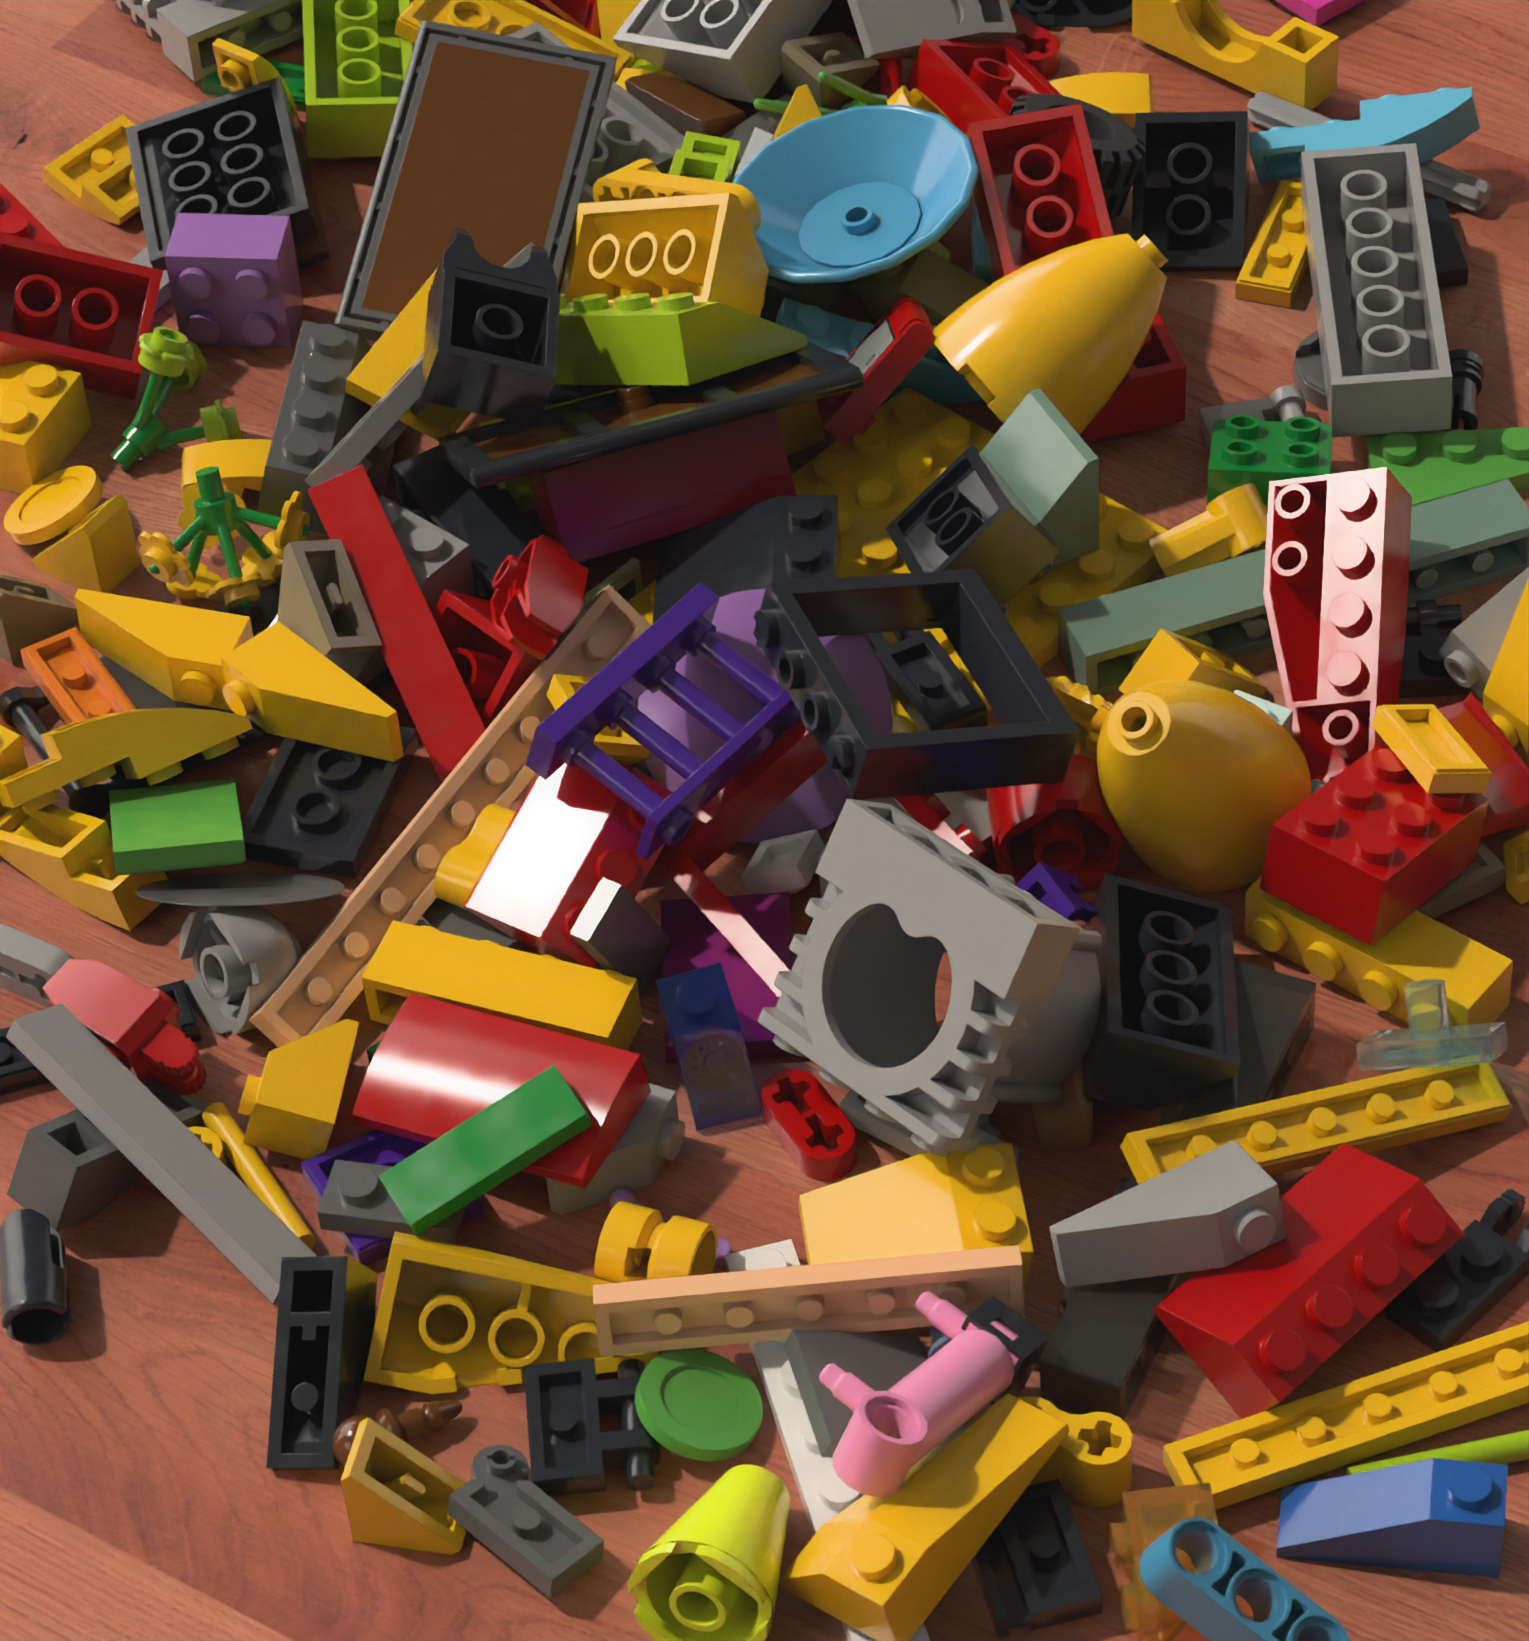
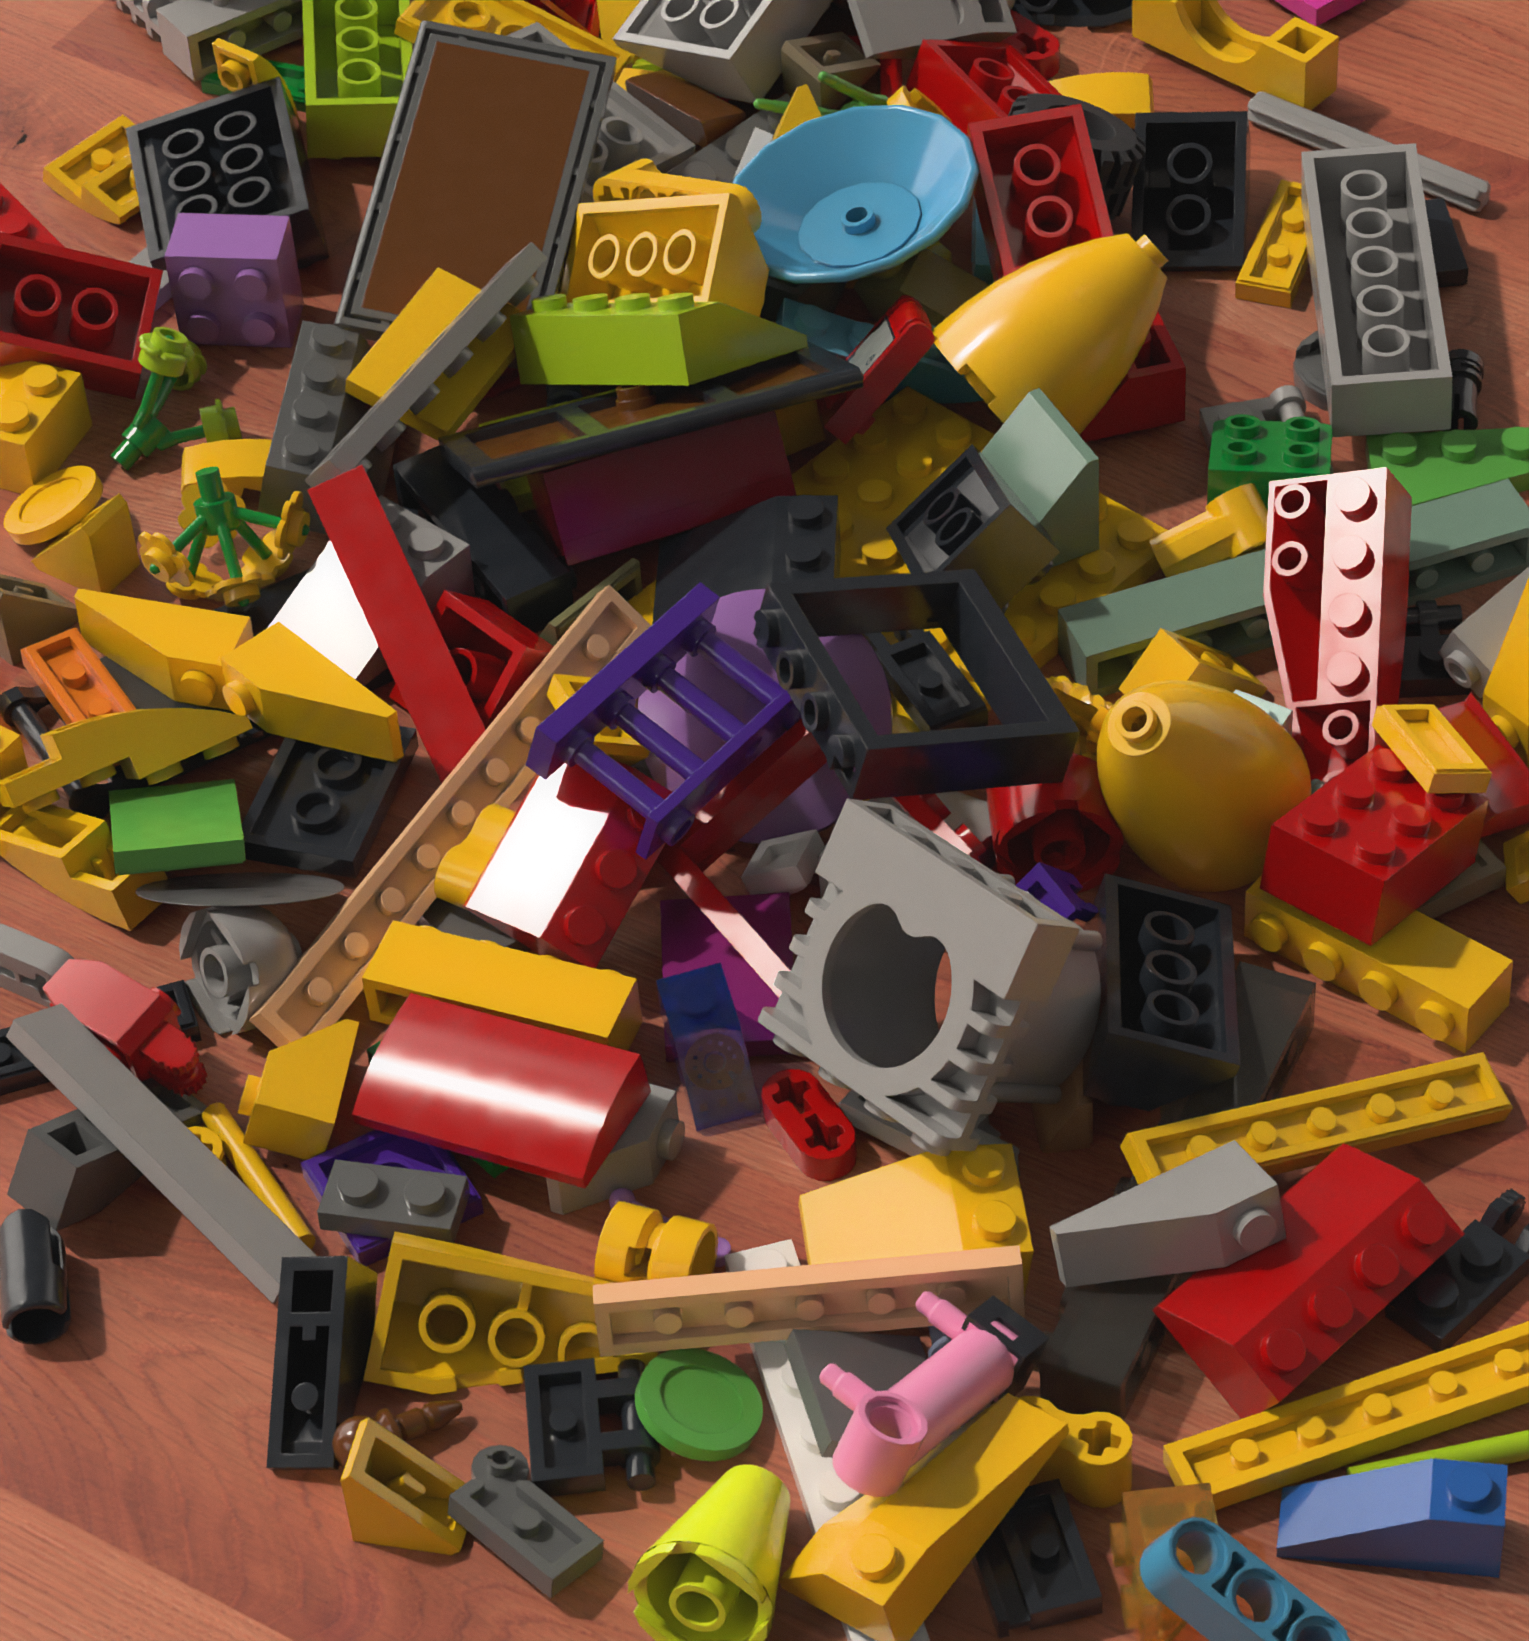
(324, 599): dark tan slope -> none
(485, 1150): green tile -> none
(491, 334): black brick -> none
(537, 596): red hinge -> none
(621, 933): dark grey tile -> none
(706, 158): lime slope -> none
(1428, 119): medium azure slope -> none
(1430, 1036): clear light blue tile -> none

